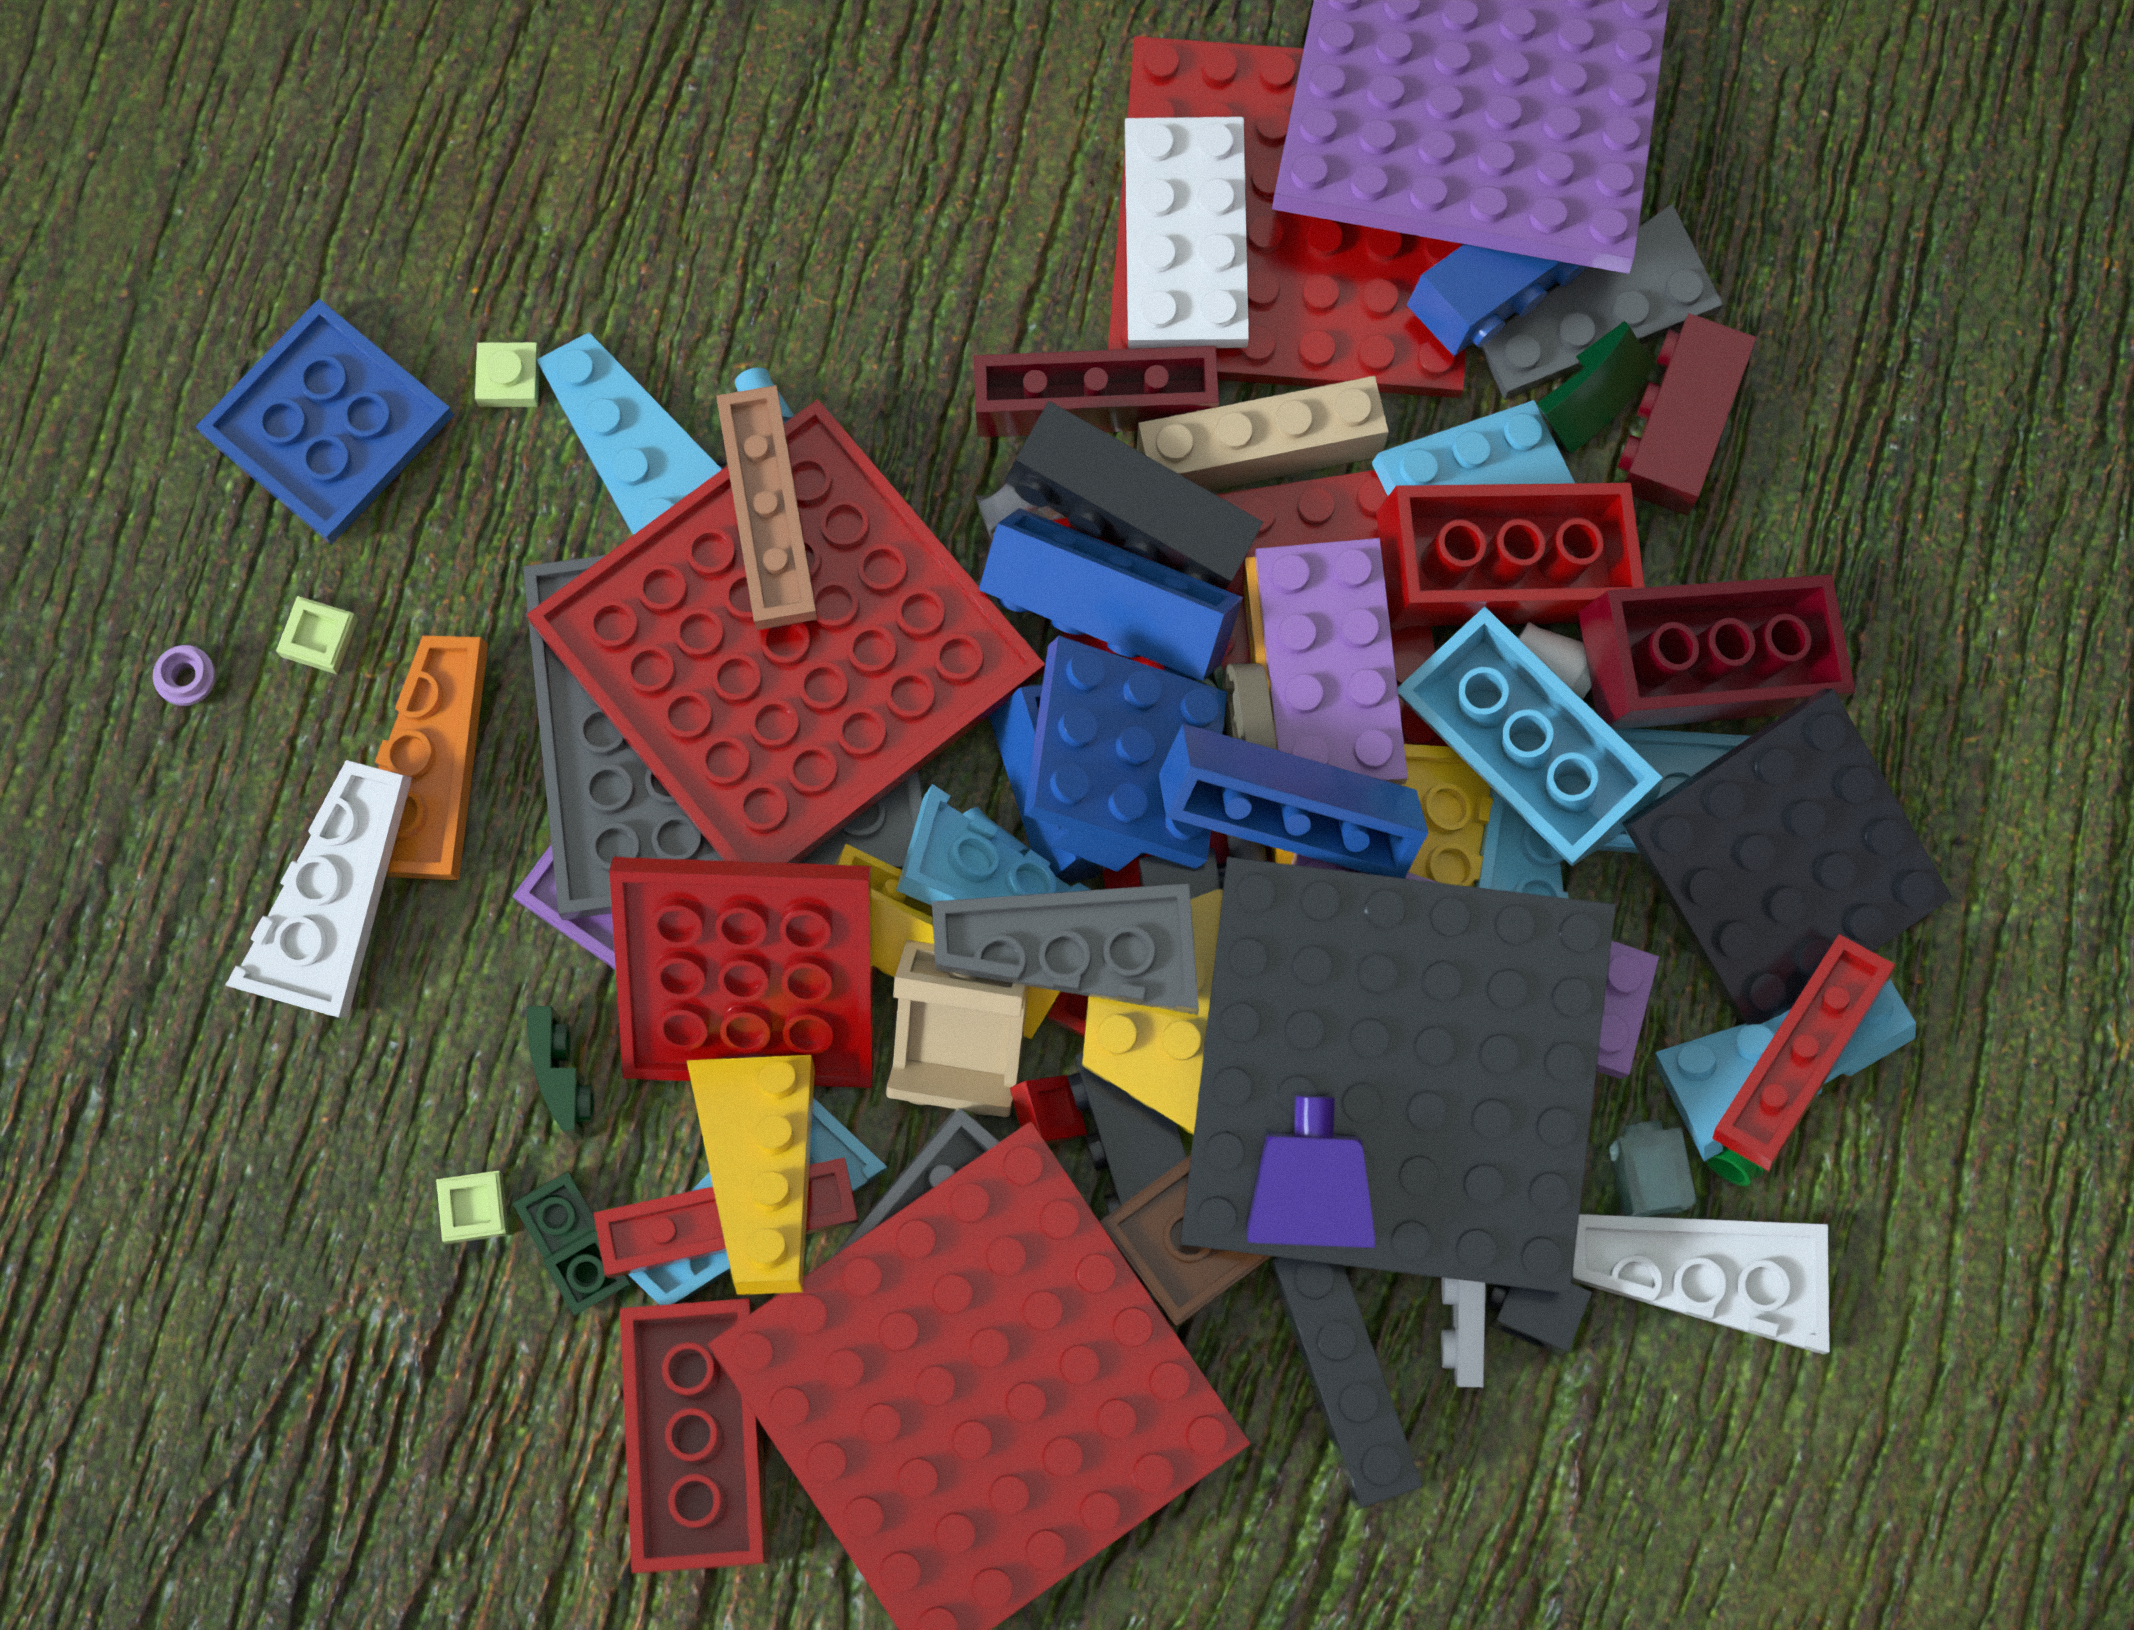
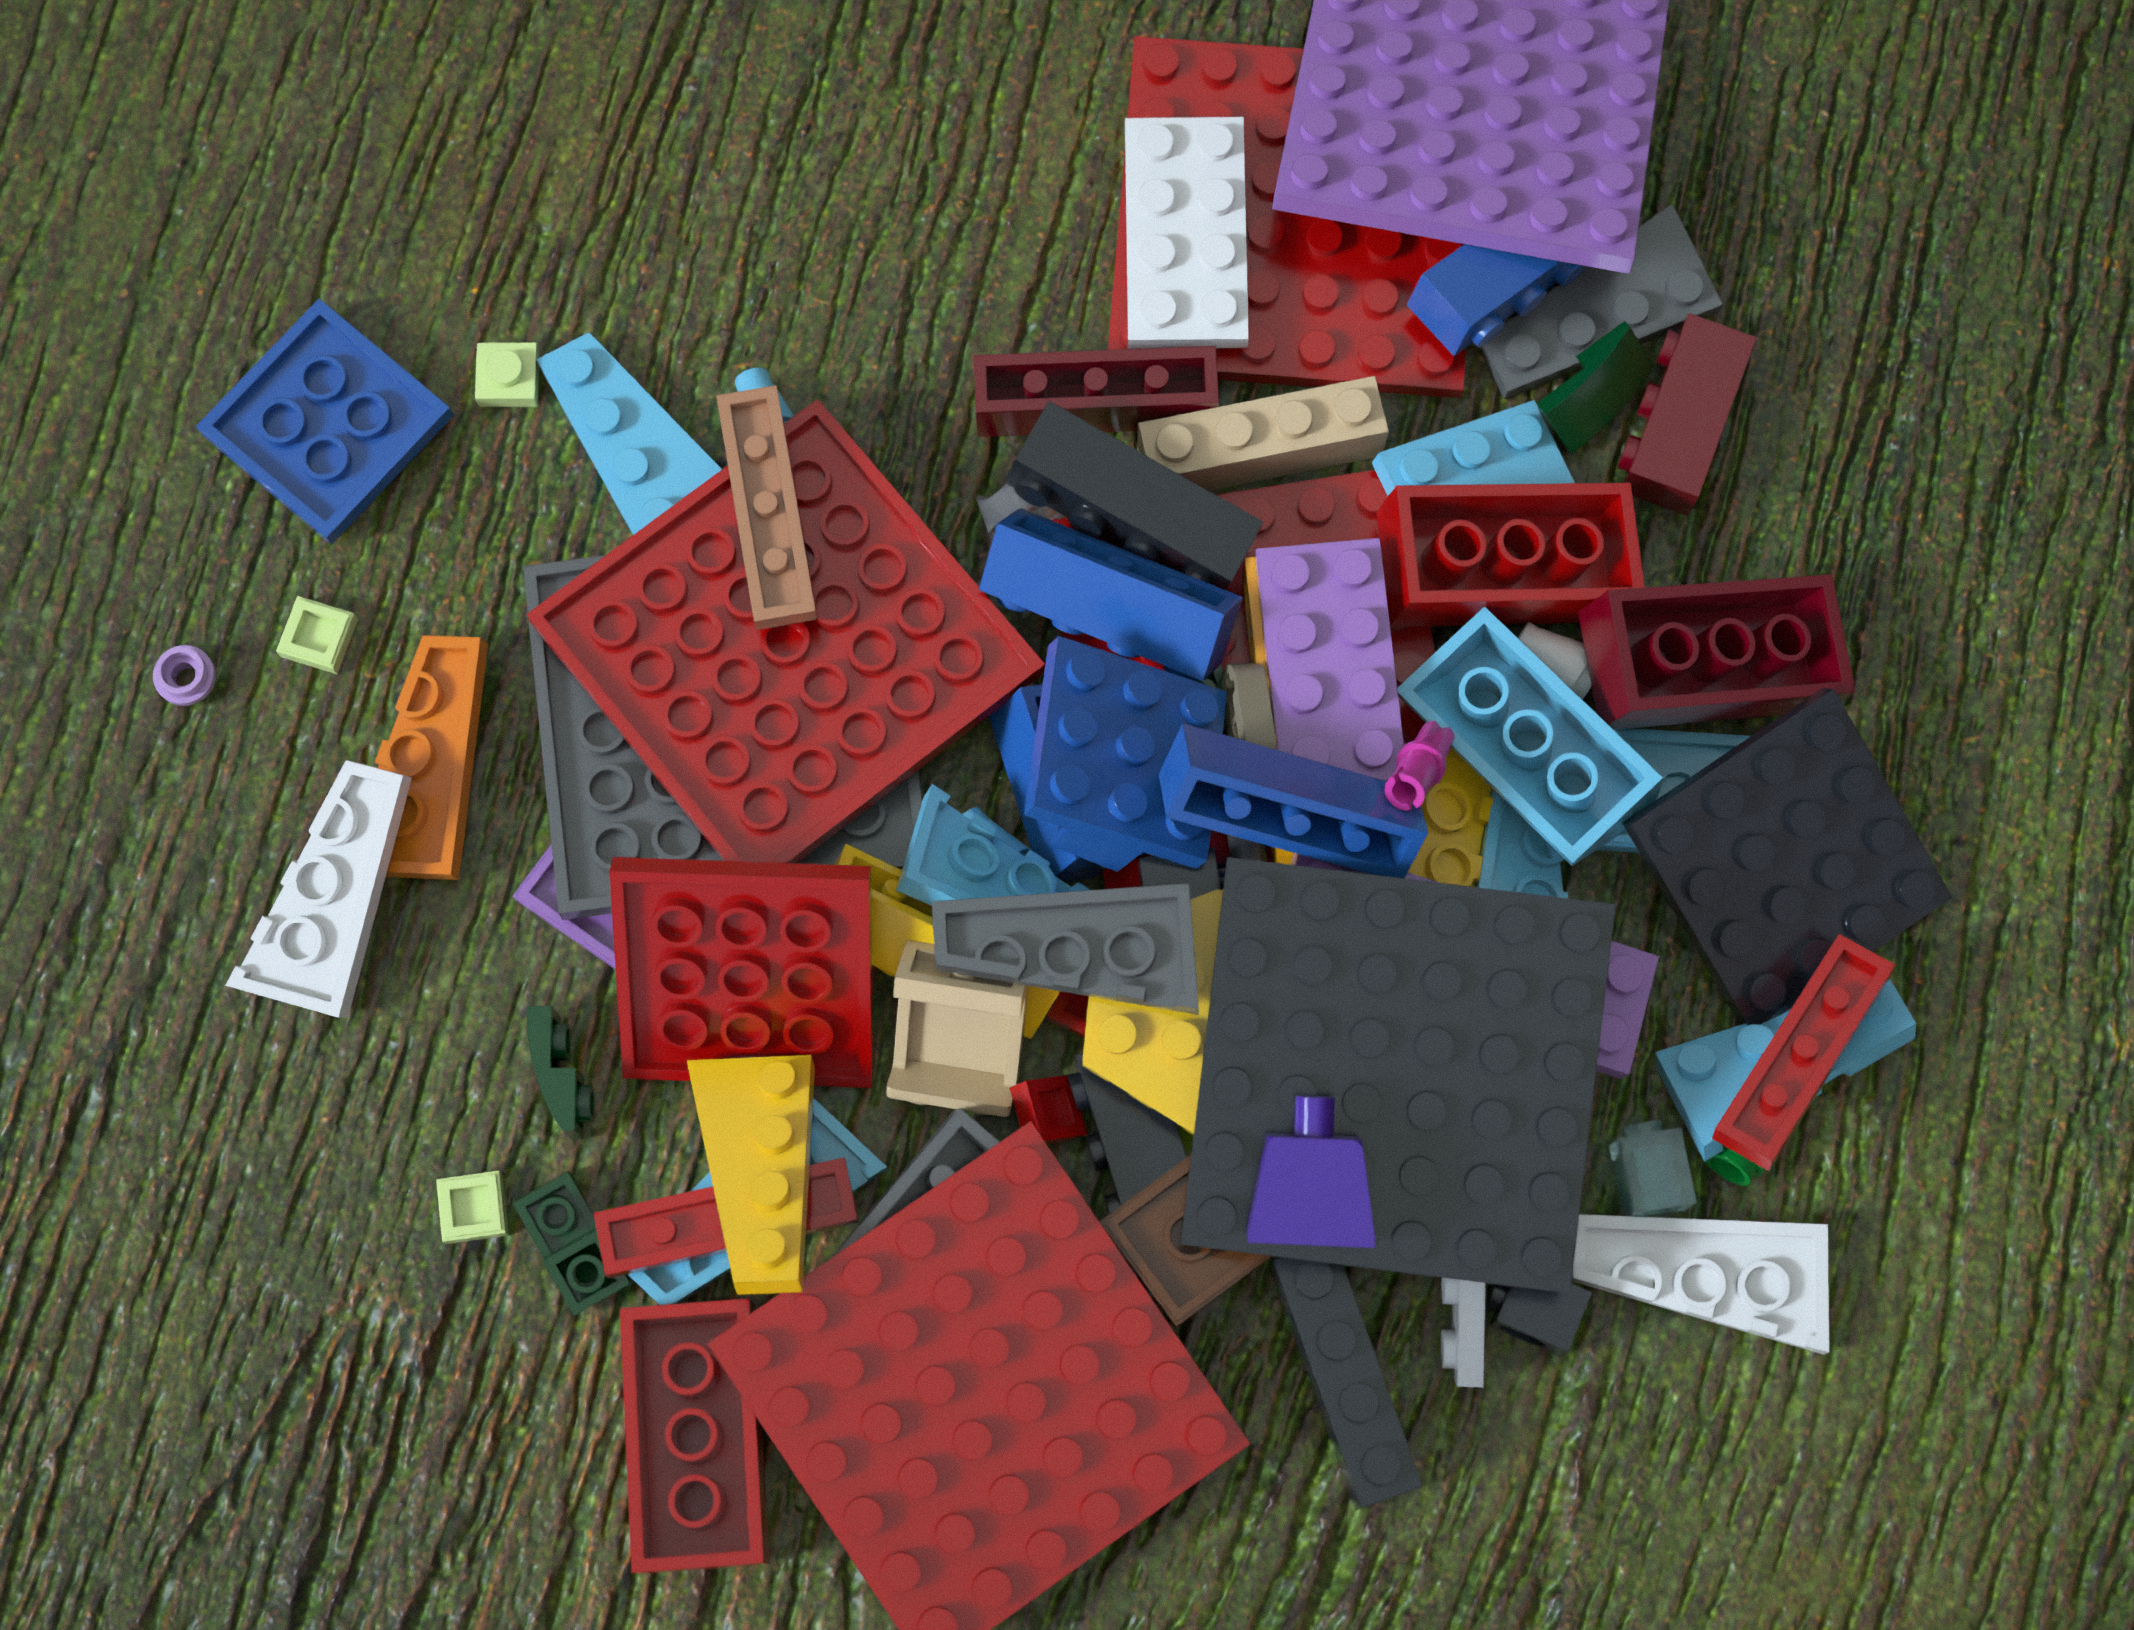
(1419, 766): none -> dark pink axle

